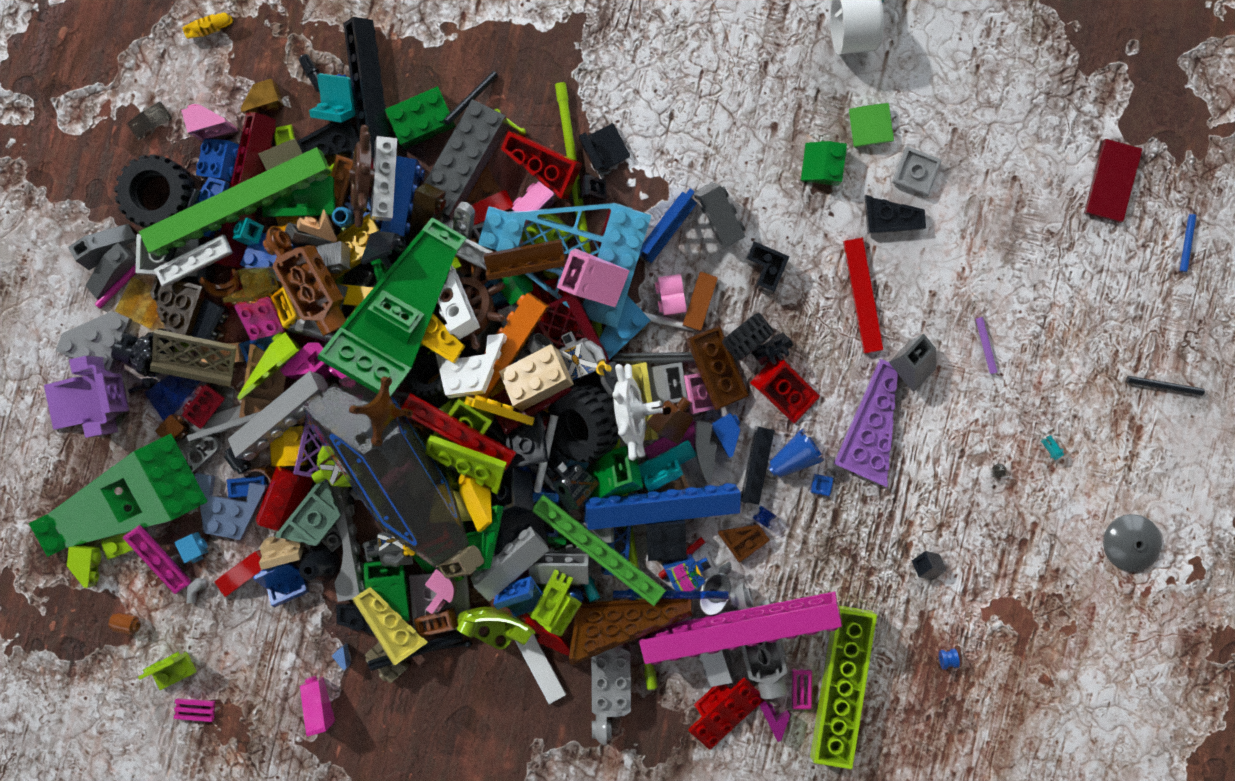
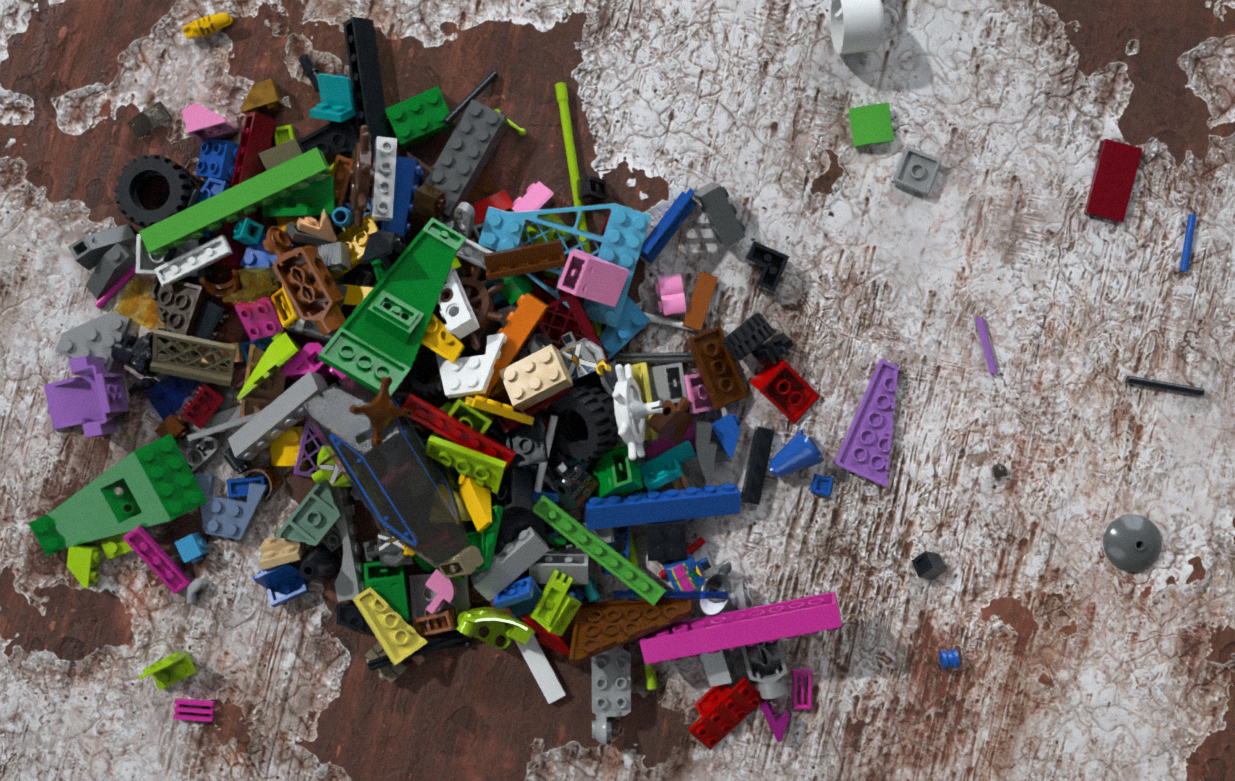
(124, 623): dark orange brick -> none
(239, 574): red slope -> none
(282, 498): red slope -> none
(316, 706): dark pink slope -> none
(342, 657): medium blue slope -> none
(548, 166): red wedge -> none
(604, 148): black bracket -> none
(744, 540): reddish brown wing -> none
(764, 516): clear blue wheel -> none
(823, 162): green slope -> none
(843, 689): lime brick -> none
(863, 295): red tile -> none
(888, 216): black wing -> none
(915, 361): dark grey slope -> none
(1053, 448): teal pin -> none

